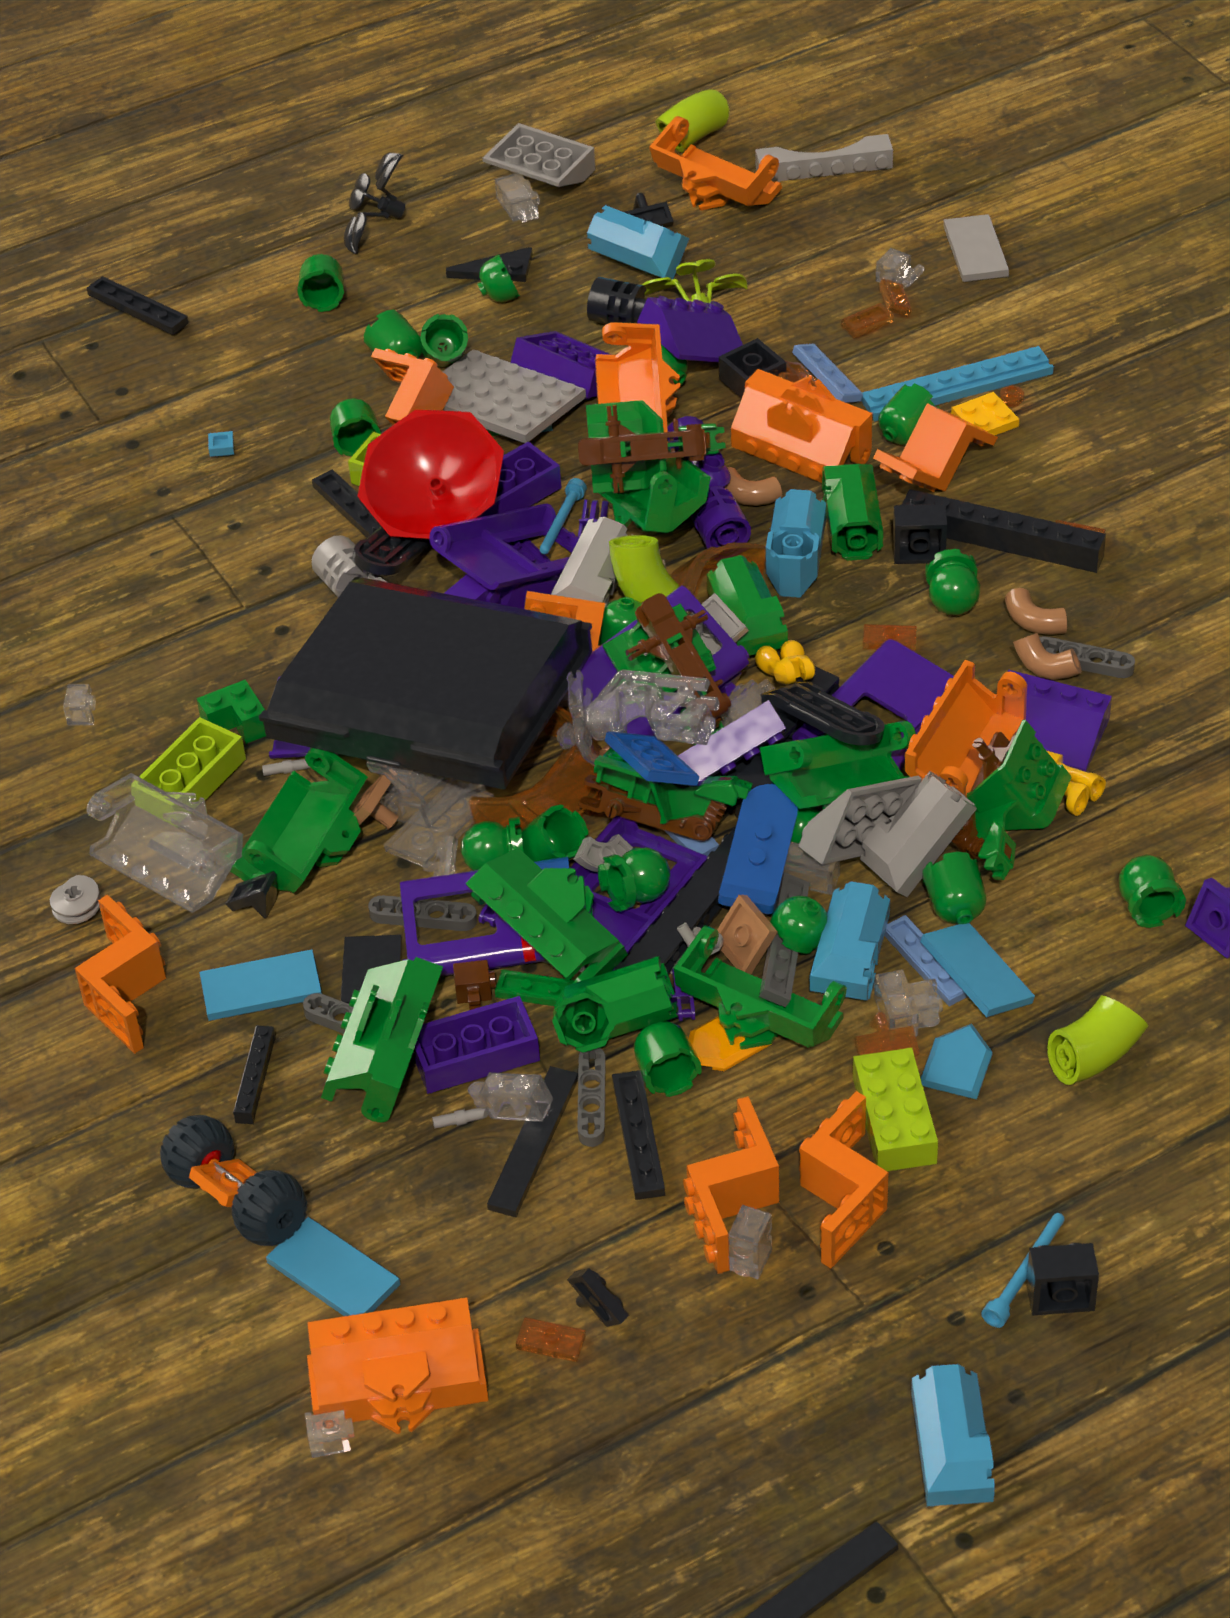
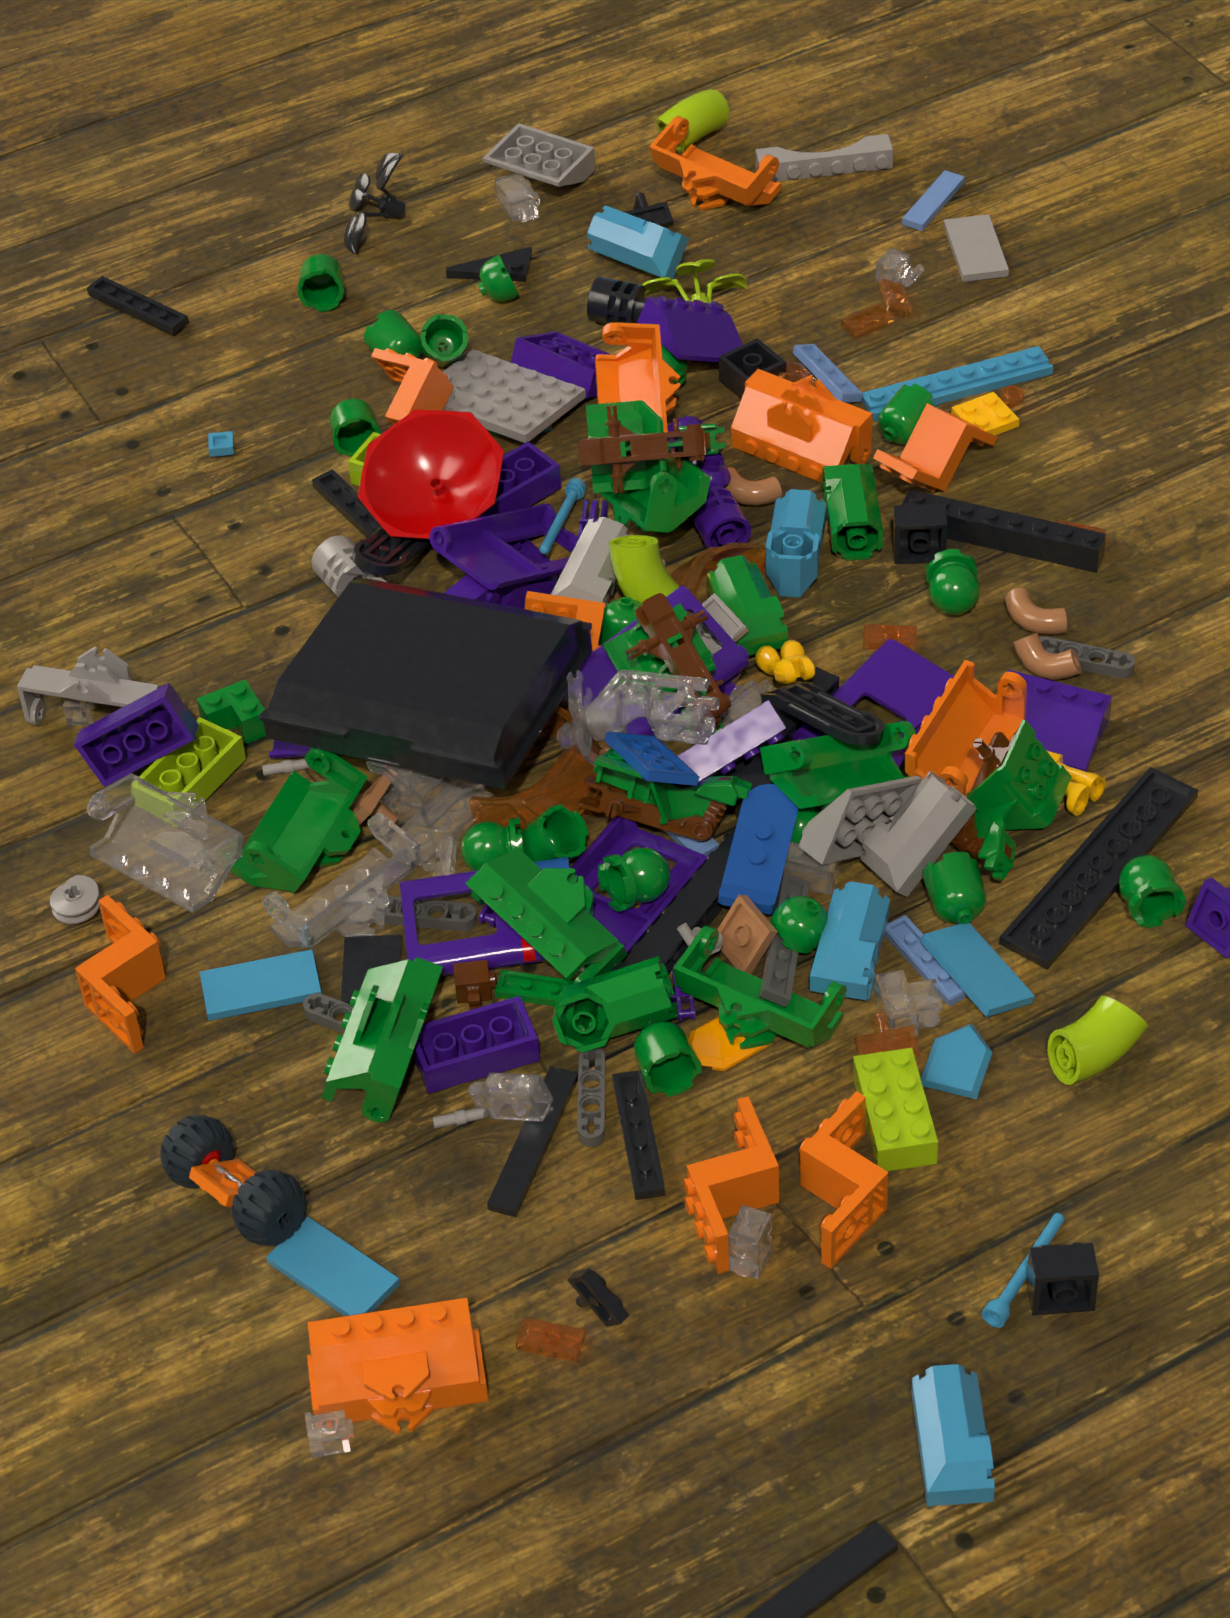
(91, 680): none -> light grey piece
(136, 734): none -> dark purple brick
(254, 1074): black piece -> none
(255, 892): black slope -> none
(353, 897): none -> clear piece
(591, 851): light grey tile -> none
(933, 200): none -> medium blue tile
(1094, 869): none -> black plate

